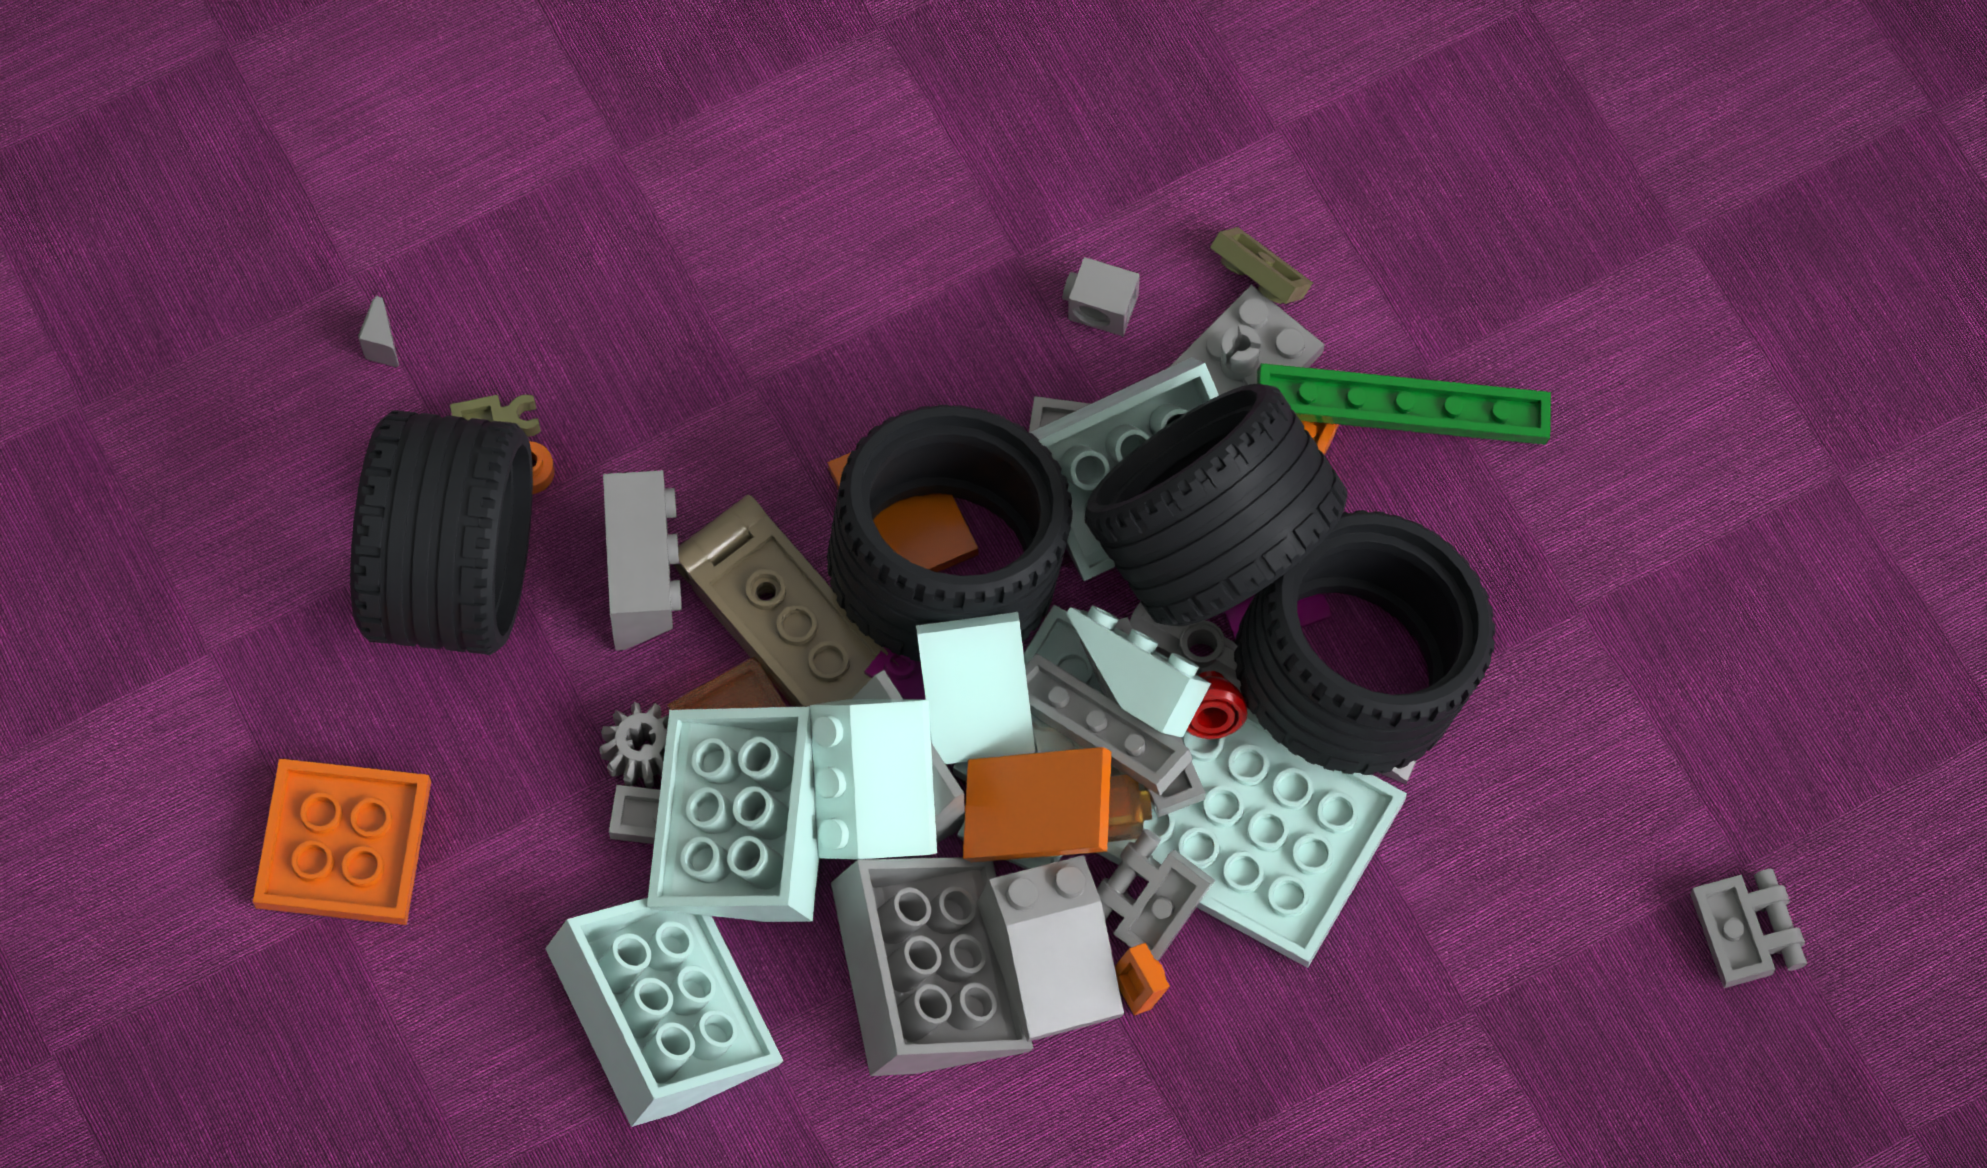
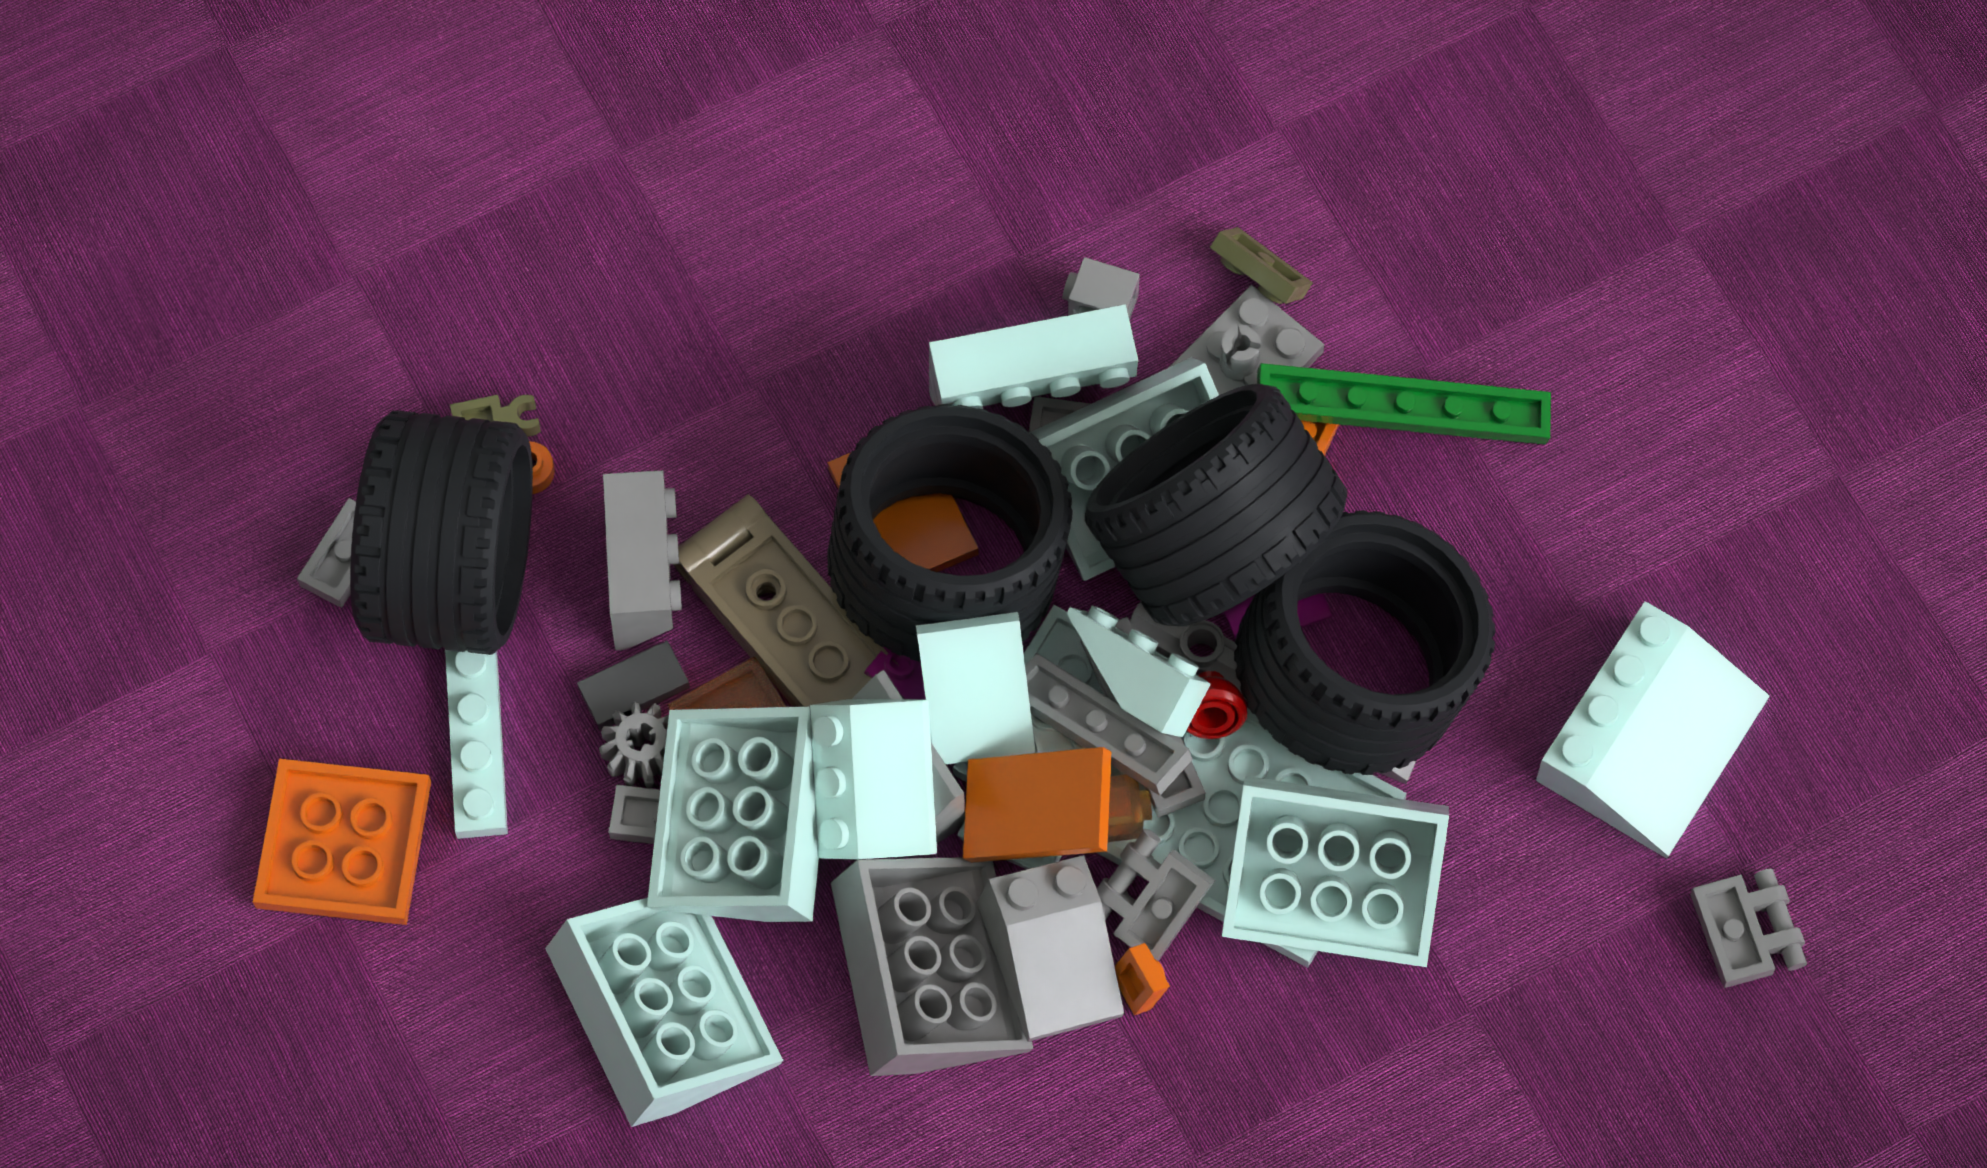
(329, 566): none -> light grey plate
(377, 336): light grey slope -> none
(476, 744): none -> light aqua plate
(641, 678): none -> dark grey tile
(1034, 360): none -> light aqua slope
(1336, 871): none -> light aqua slope
(1652, 731): none -> light aqua slope

